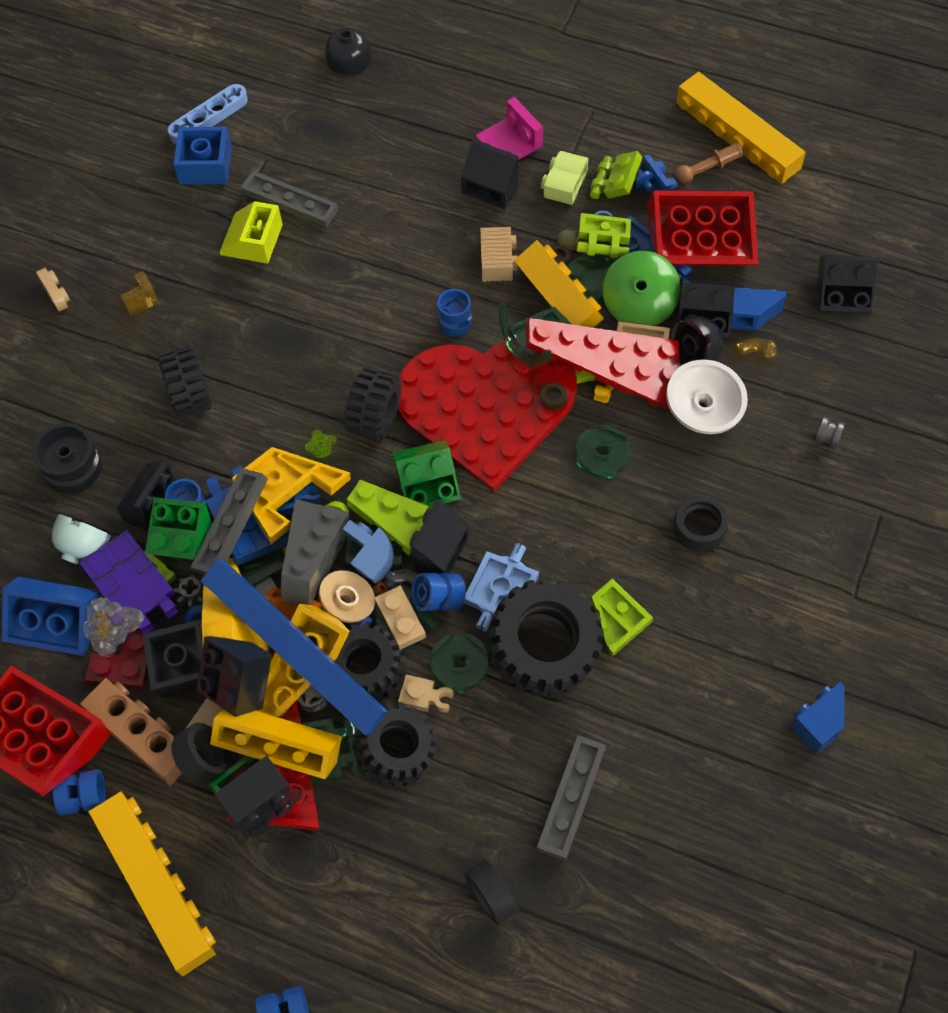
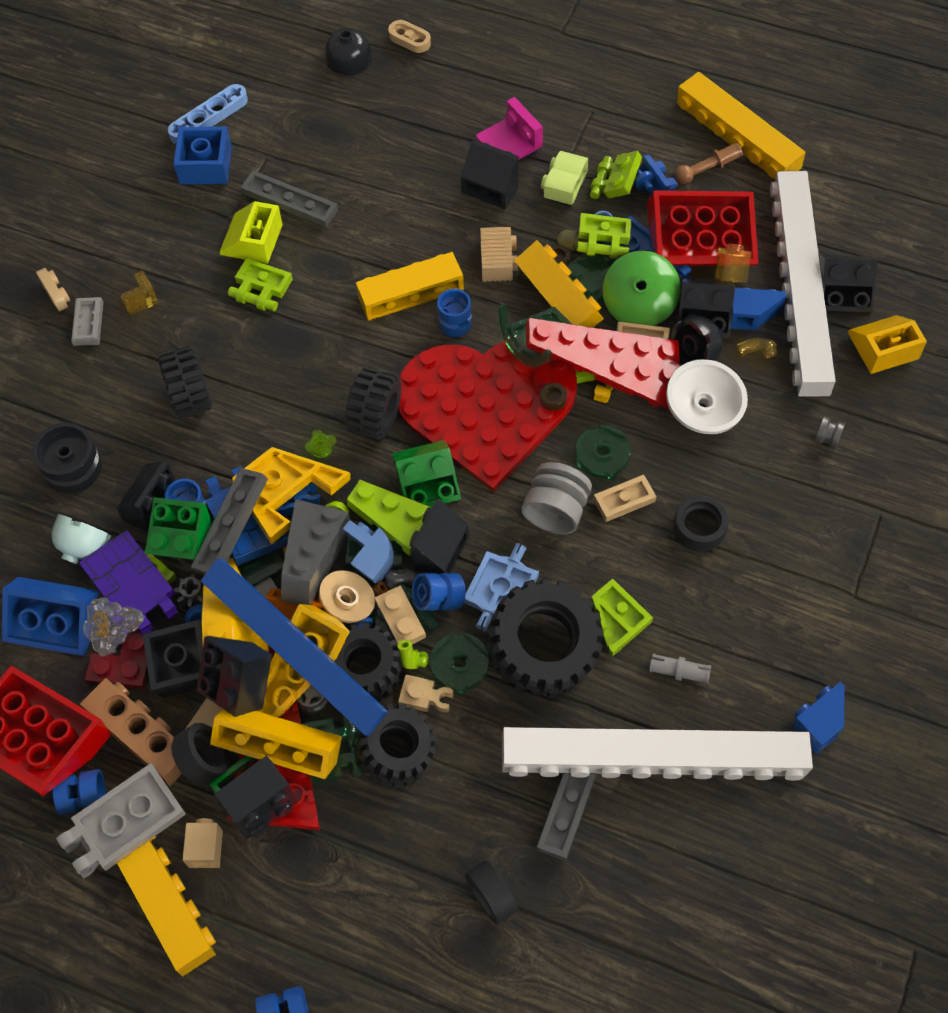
(87, 321): none -> light grey plate
(121, 821): none -> light grey tile
(202, 844): none -> tan brick
(263, 278): none -> lime plate
(409, 36): none -> tan plate
(409, 285): none -> yellow brick
(411, 658): none -> lime arm
(556, 498): none -> light grey wheel
(624, 498): none -> tan plate
(656, 752): none -> white brick
(680, 668): none -> light grey pin
(733, 264): none -> clear yellow brick
(802, 284): none -> white brick
(888, 342): none -> yellow slope

